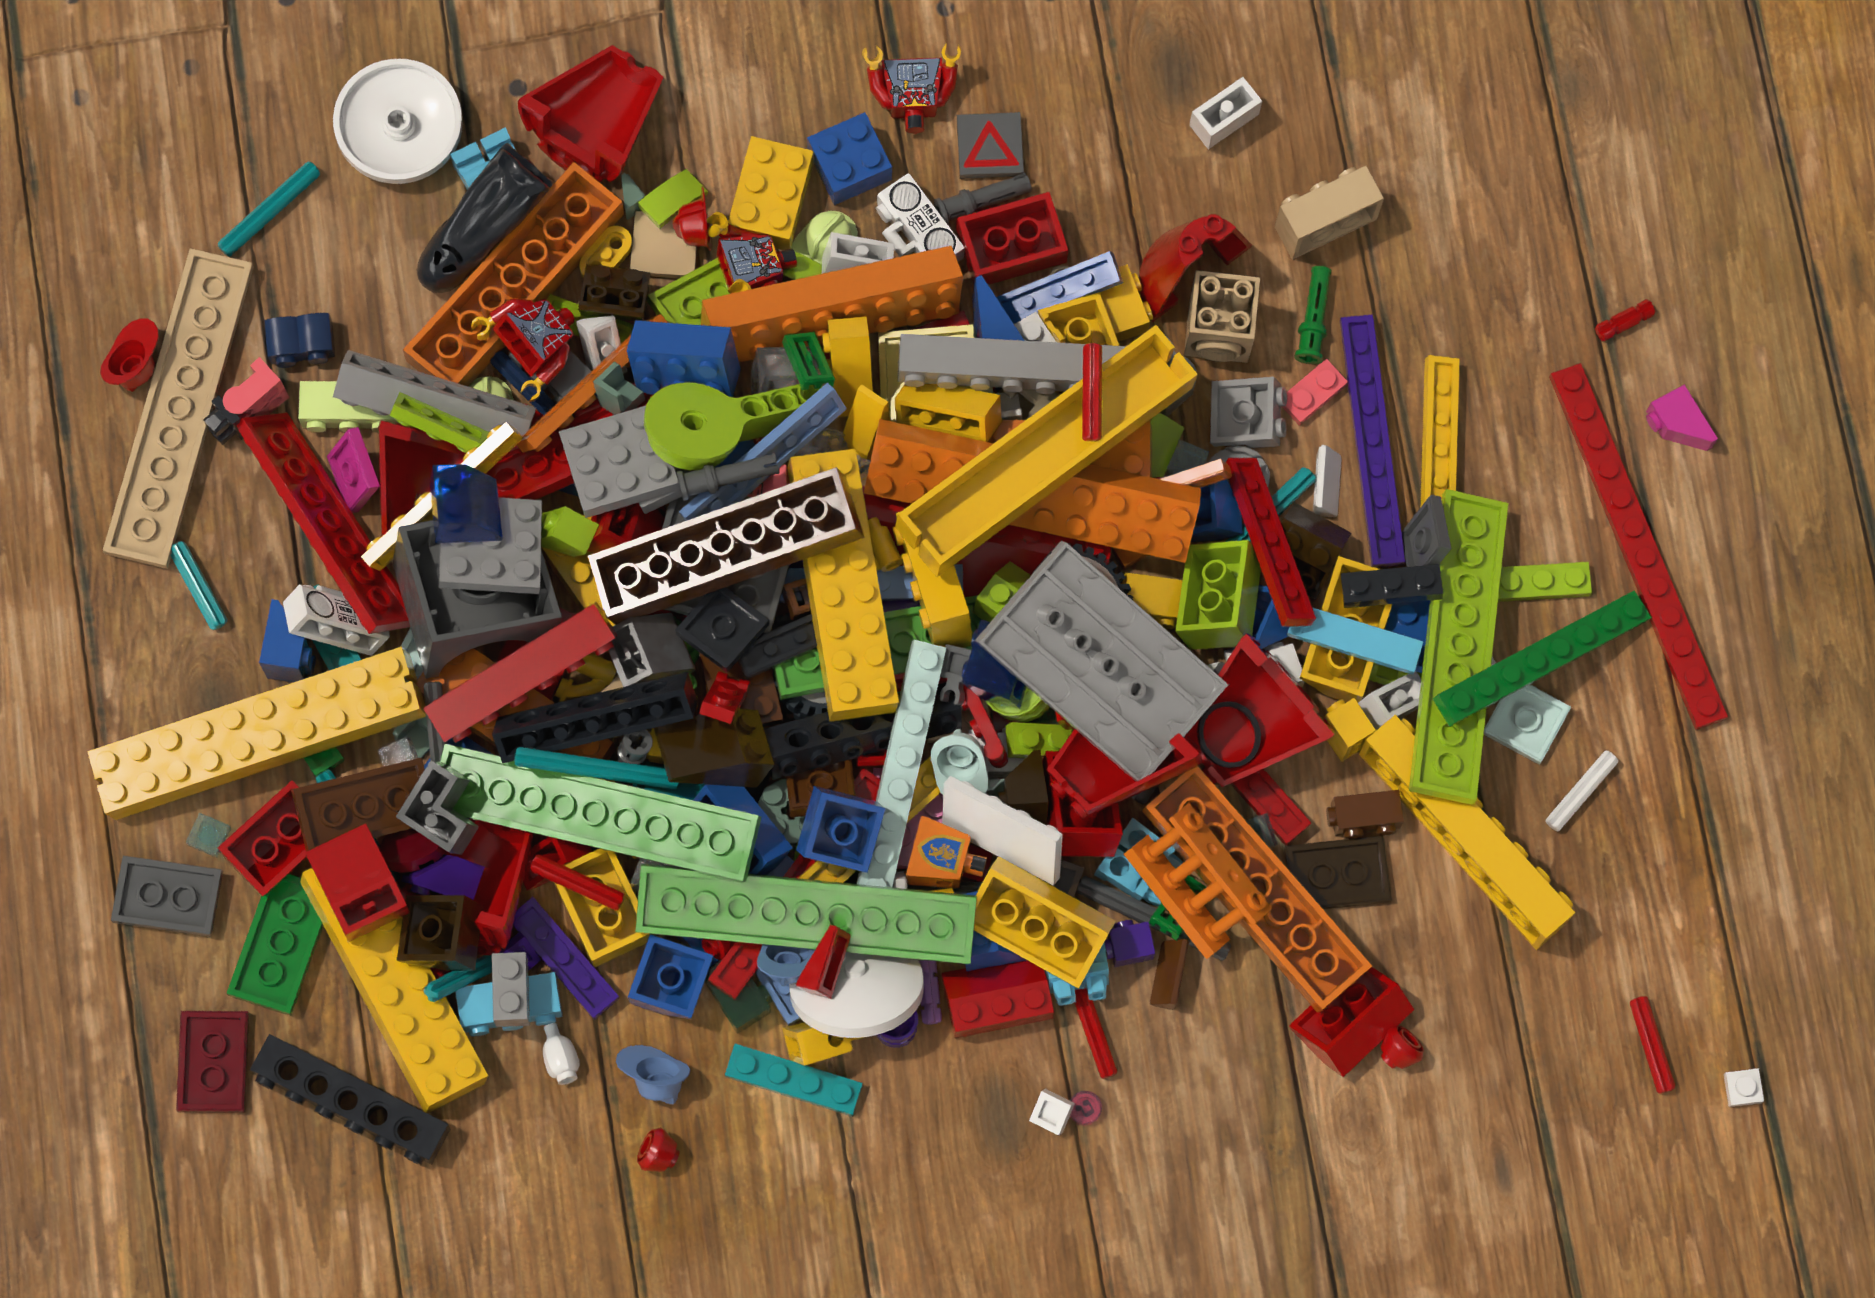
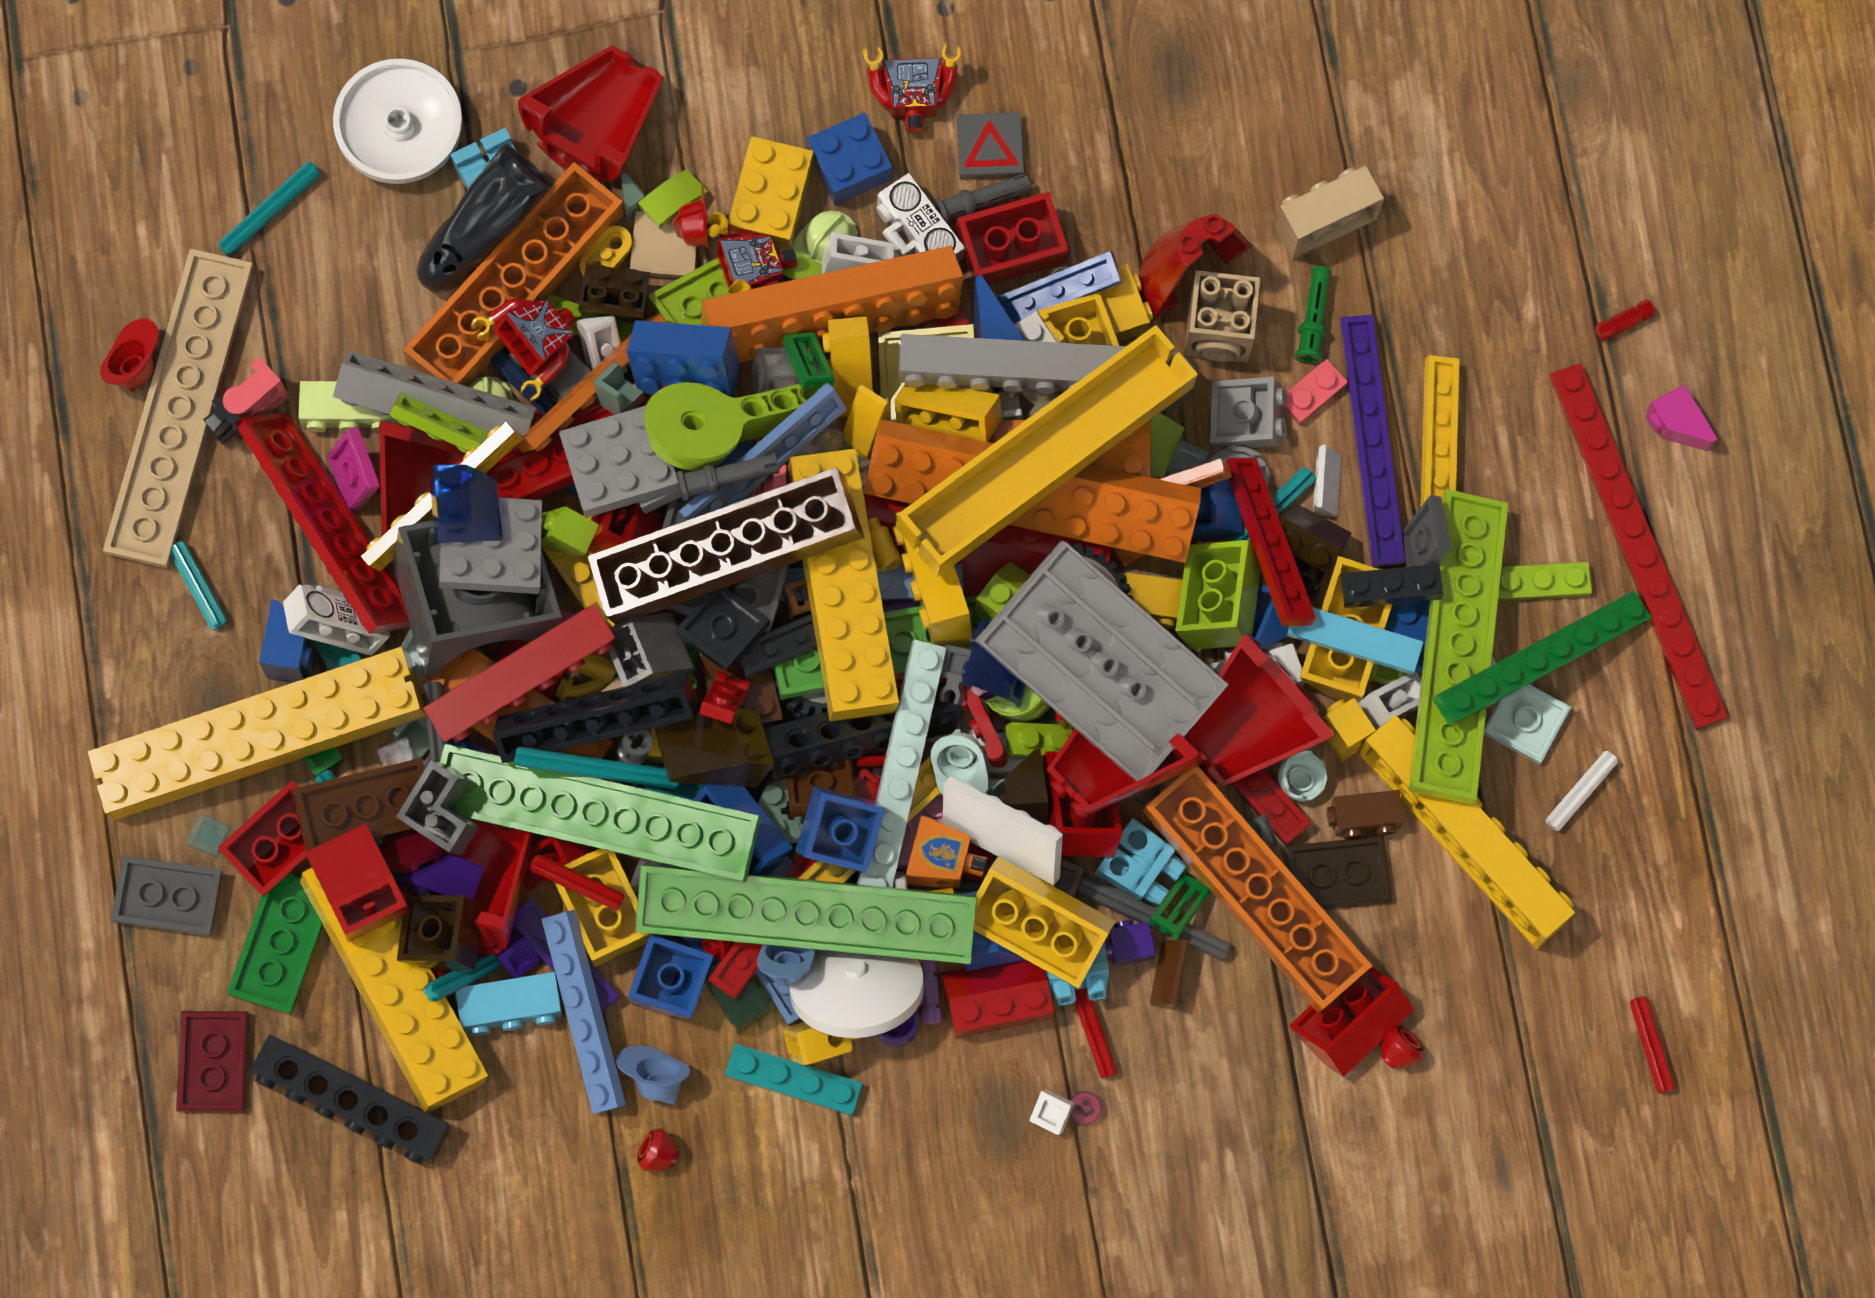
(299, 339): dark blue brick -> none
(510, 989): light grey brick -> none
(560, 1056): white plant -> none
(583, 1011): none -> medium blue plate
(824, 966): red slope -> none
(1092, 392): red axle -> none
(1179, 898): orange fence -> none
(1225, 113): white brick -> none
(1254, 722): black piece -> none
(1302, 776): none -> light aqua hair
(1743, 1087): white plate -> none

